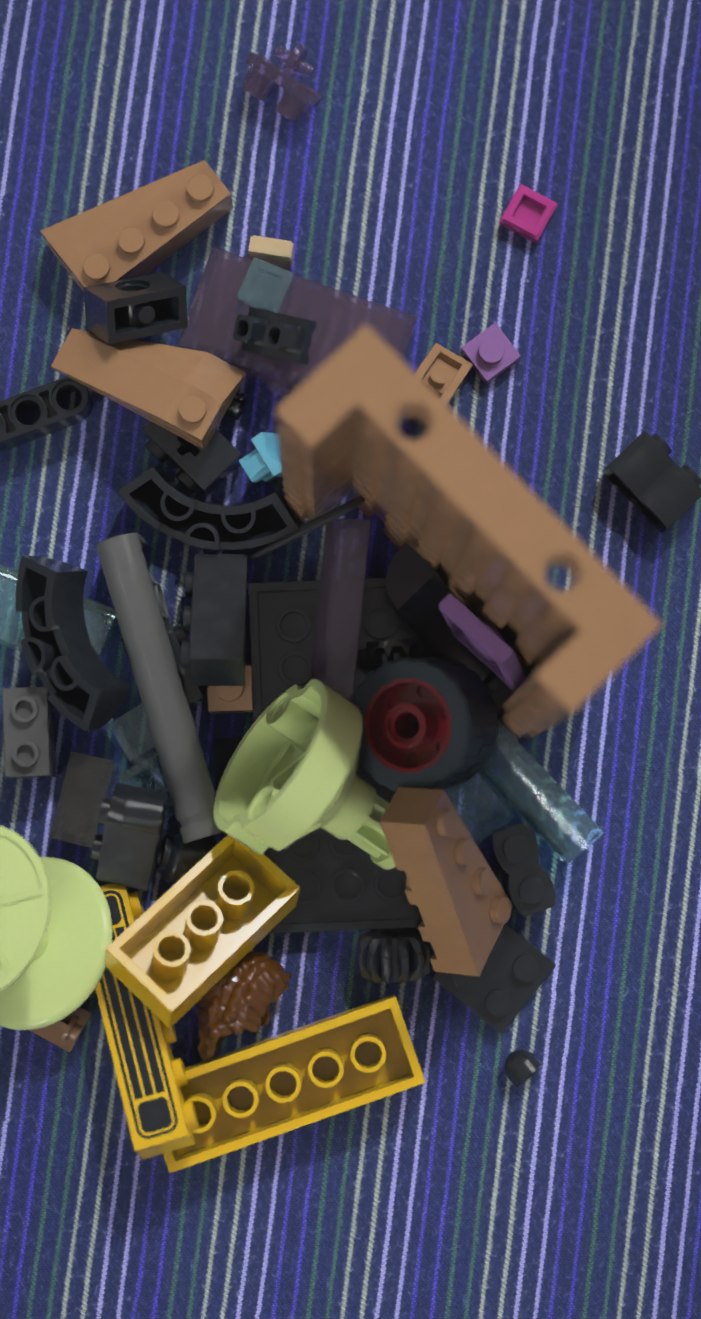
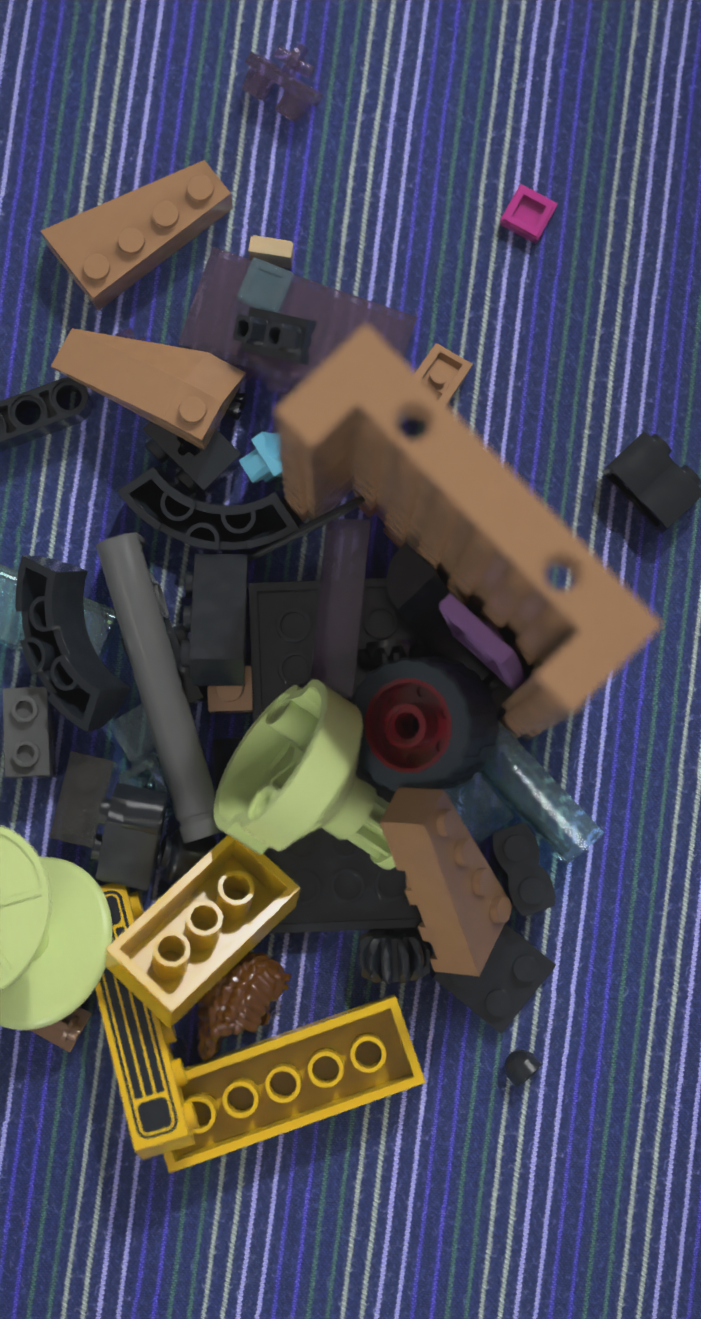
(135, 307): black brick -> none
(490, 353): medium lavender plate -> none

